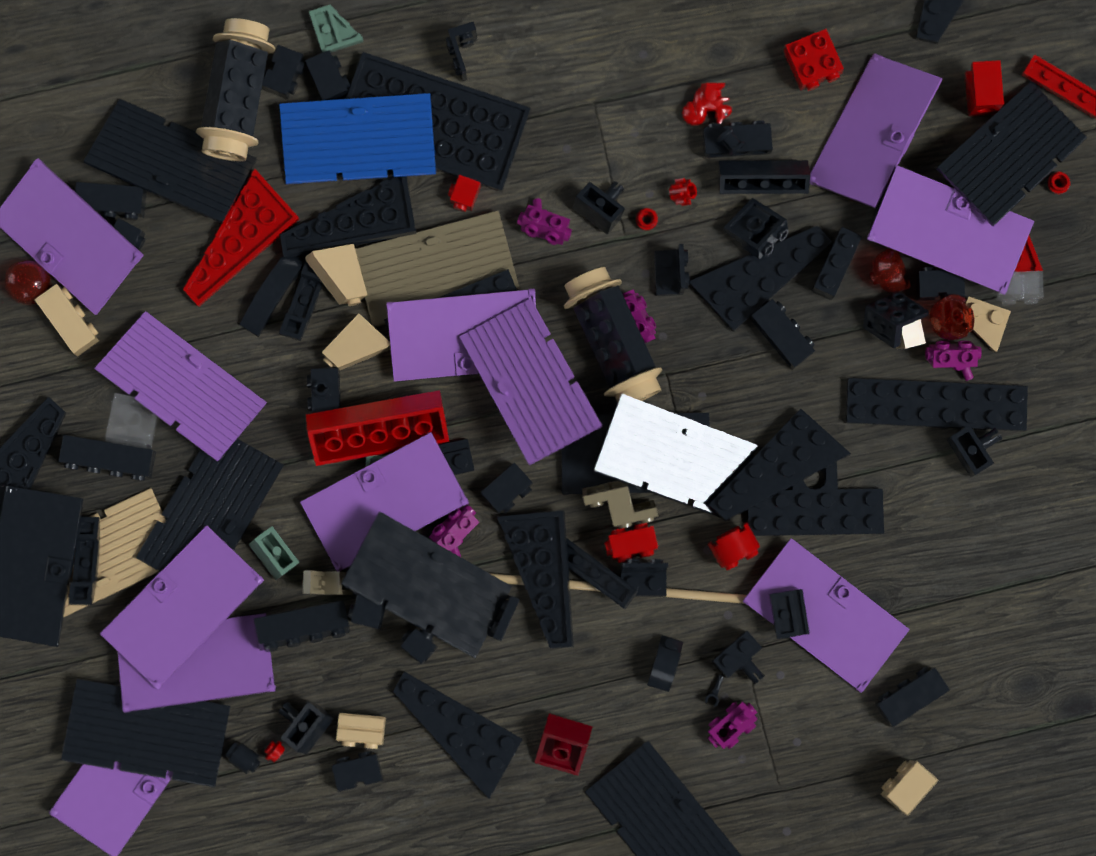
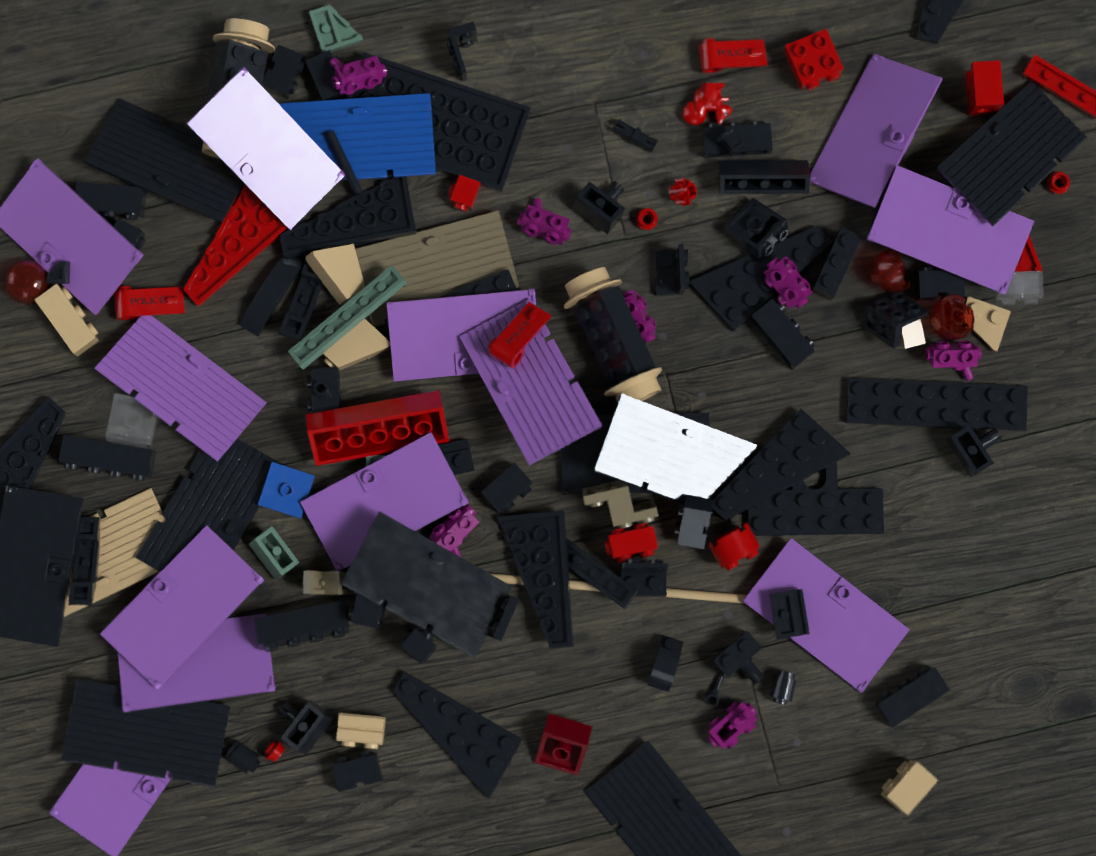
(59, 274): none -> black tile
(148, 302): none -> red door
(265, 148): none -> door
(285, 490): none -> blue plate
(344, 162): none -> black bar
(347, 317): none -> sand green plate
(357, 74): none -> magenta brick
(511, 343): none -> red door
(635, 135): none -> black pin
(694, 521): none -> black brick
(731, 54): none -> red door
(783, 687): none -> black brick
(790, 285): none -> magenta brick

